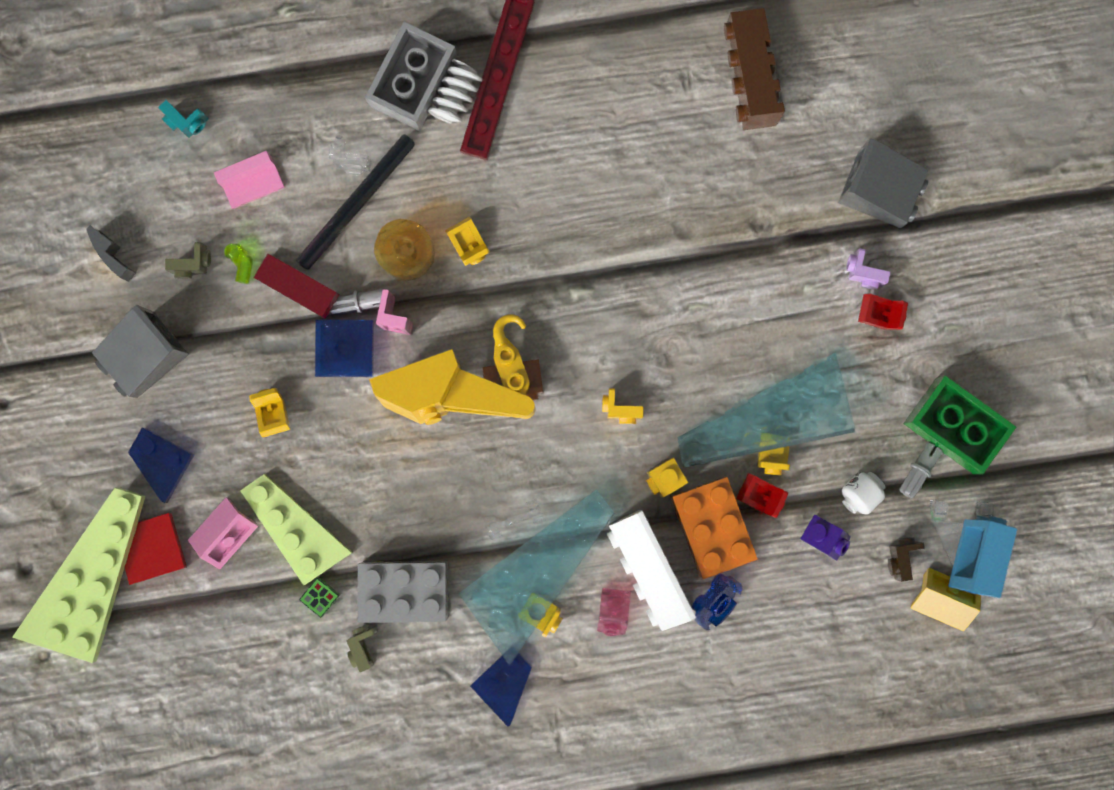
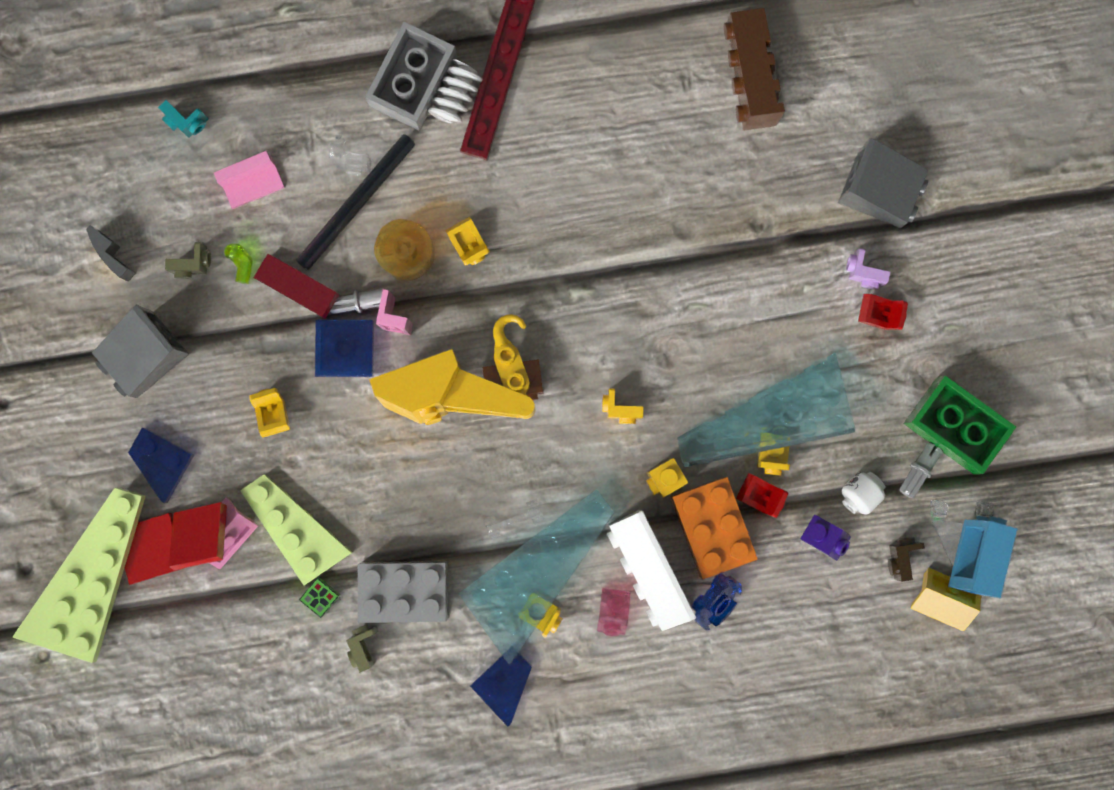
(198, 536): none -> red tile

